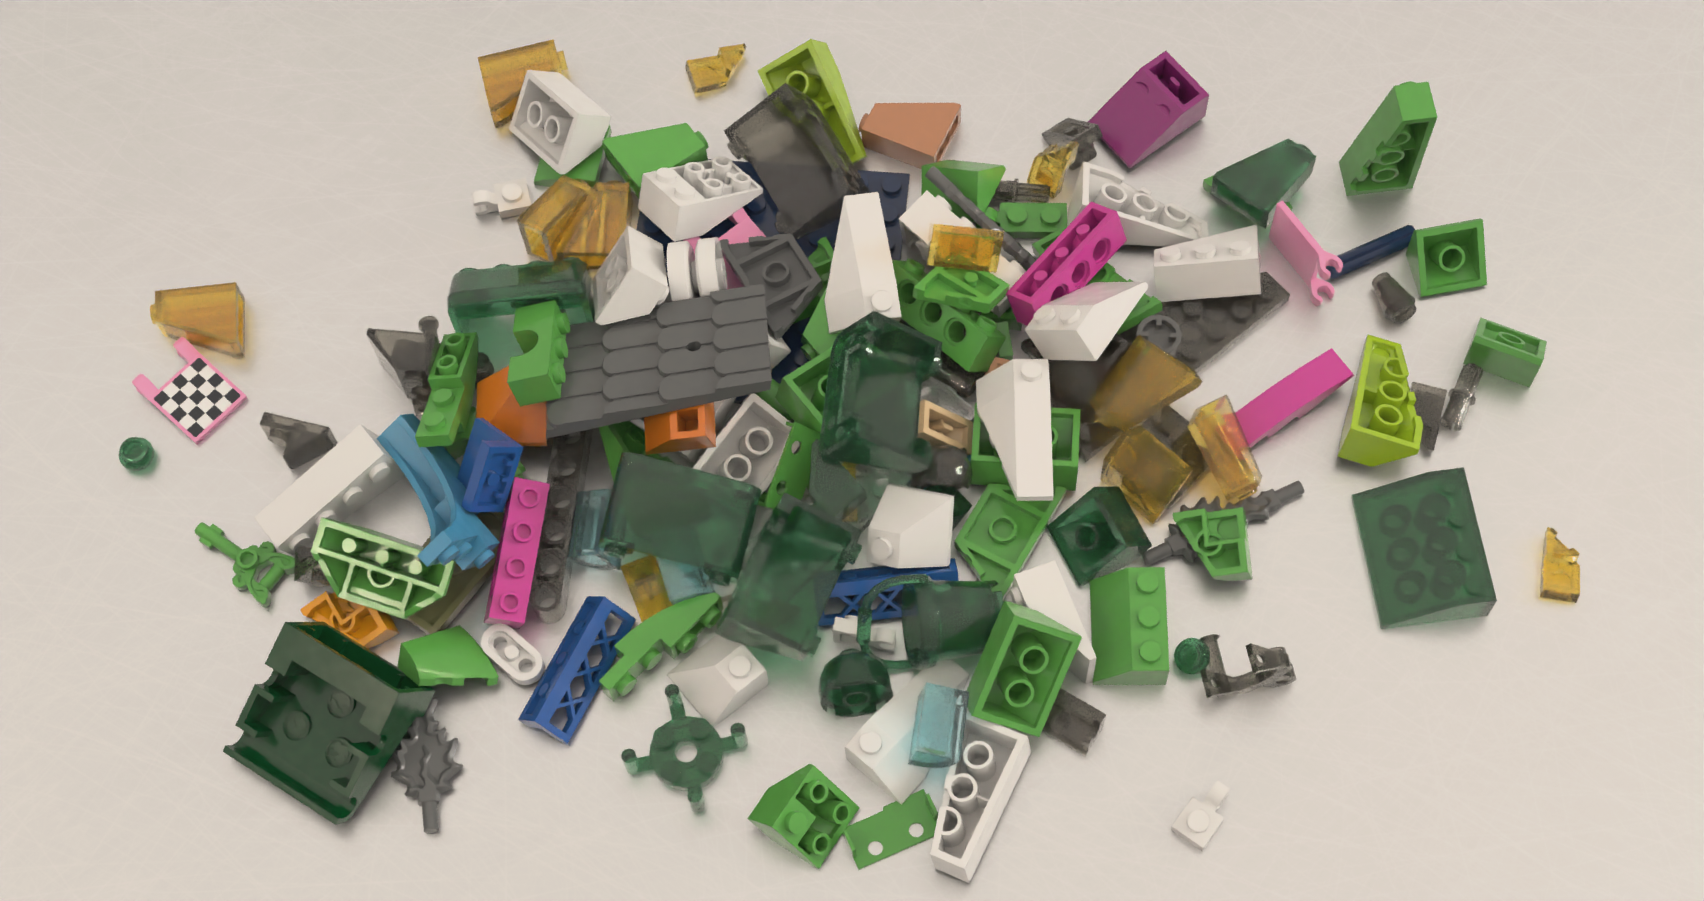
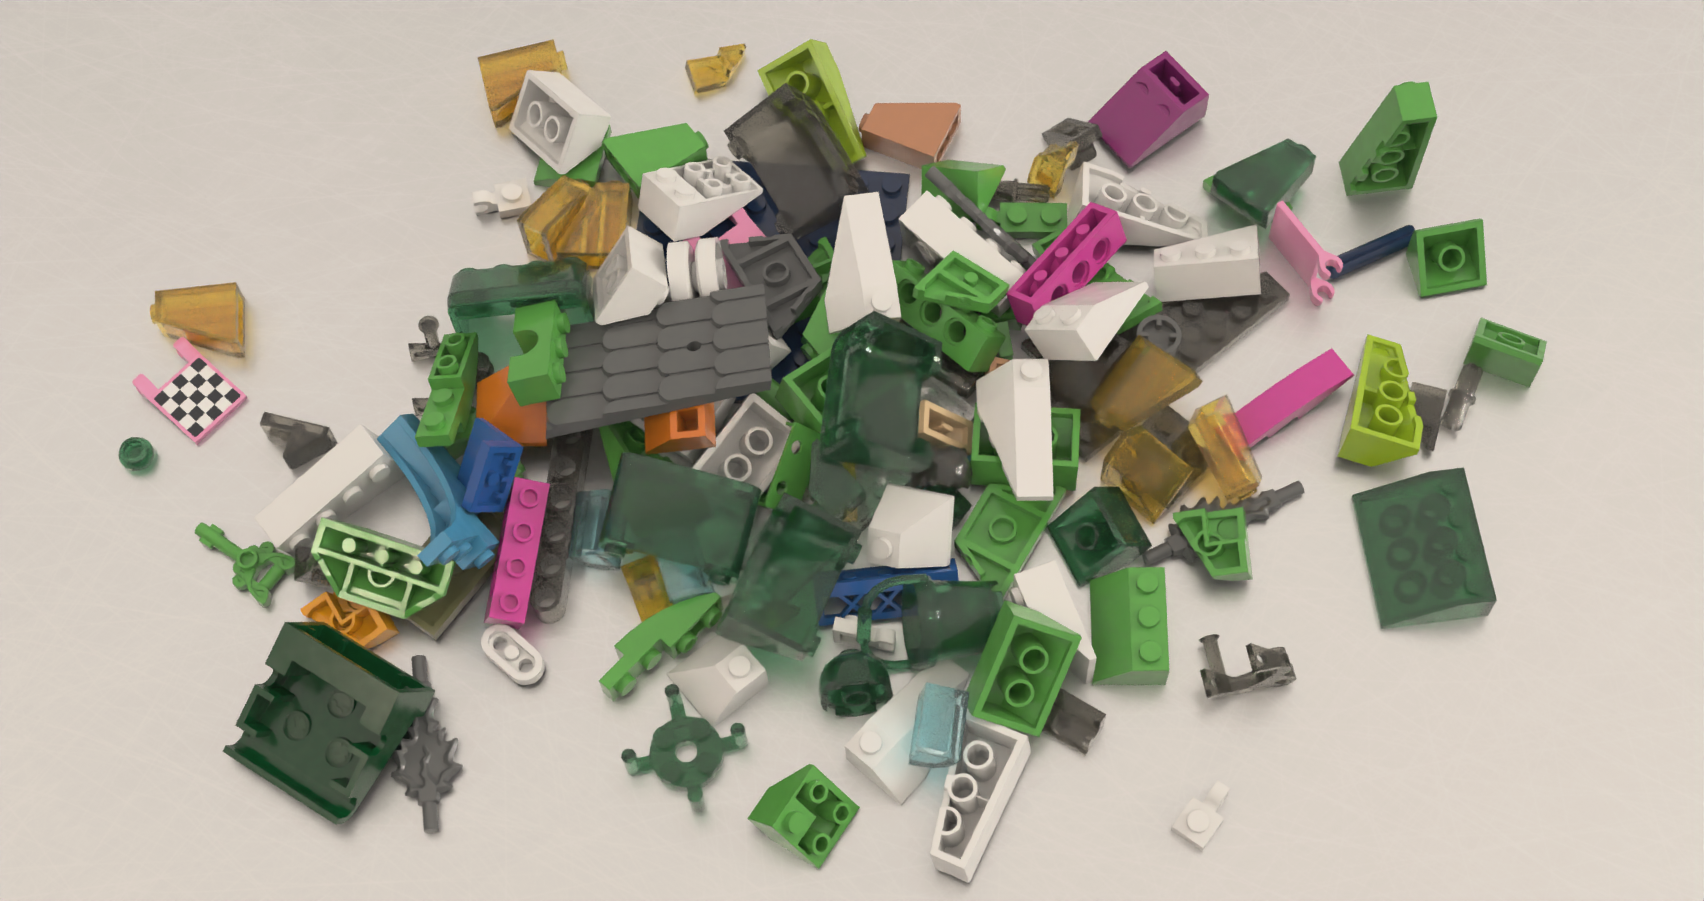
(406, 358): clear smoke slope -> none
(445, 659): bright green slope -> none
(566, 664): blue fence -> none
(892, 829): bright green piece -> none
(964, 247): clear yellow slope -> none
(1192, 656): clear green plate -> none
(1394, 300): clear smoke cone -> none
(1559, 570): clear yellow slope -> none

